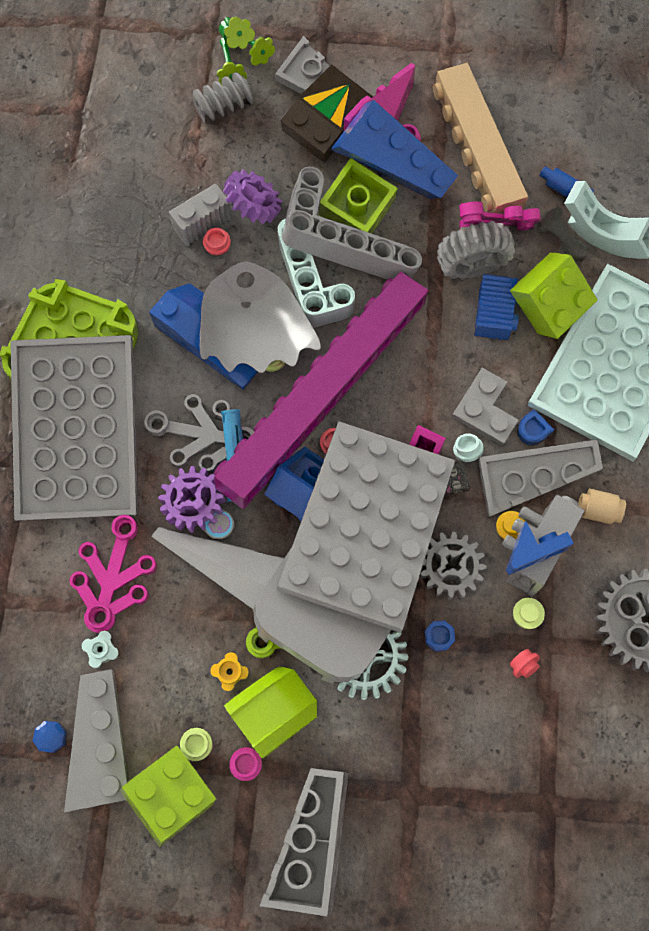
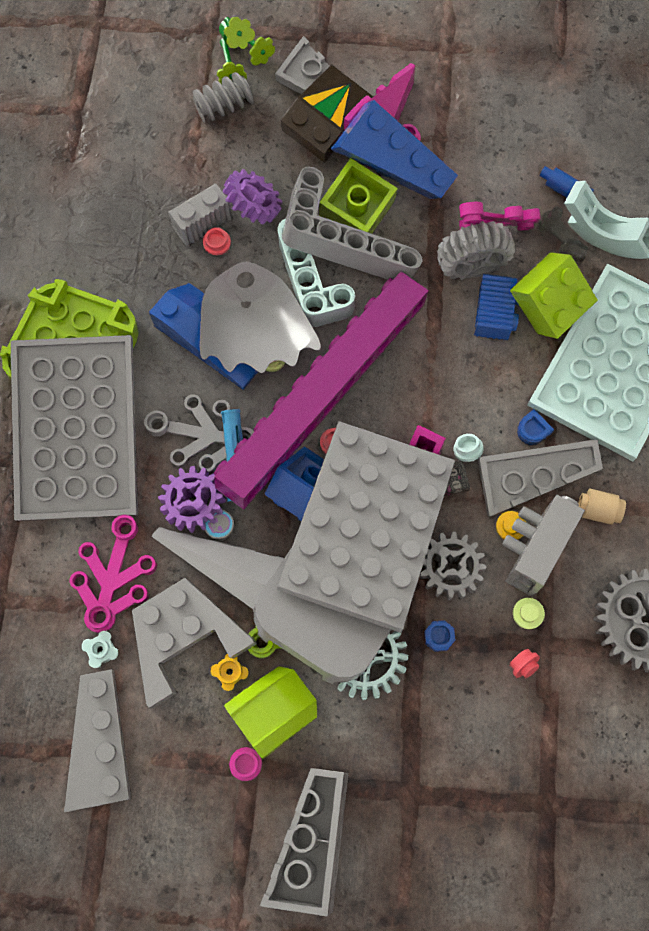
(49, 736): blue tile -> none
(168, 795): lime brick -> none
(175, 623): none -> light grey wing
(196, 744): yellowish green plate -> none
(479, 139): tan brick -> none
(479, 412): light grey plate -> none
(529, 552): blue slope -> none

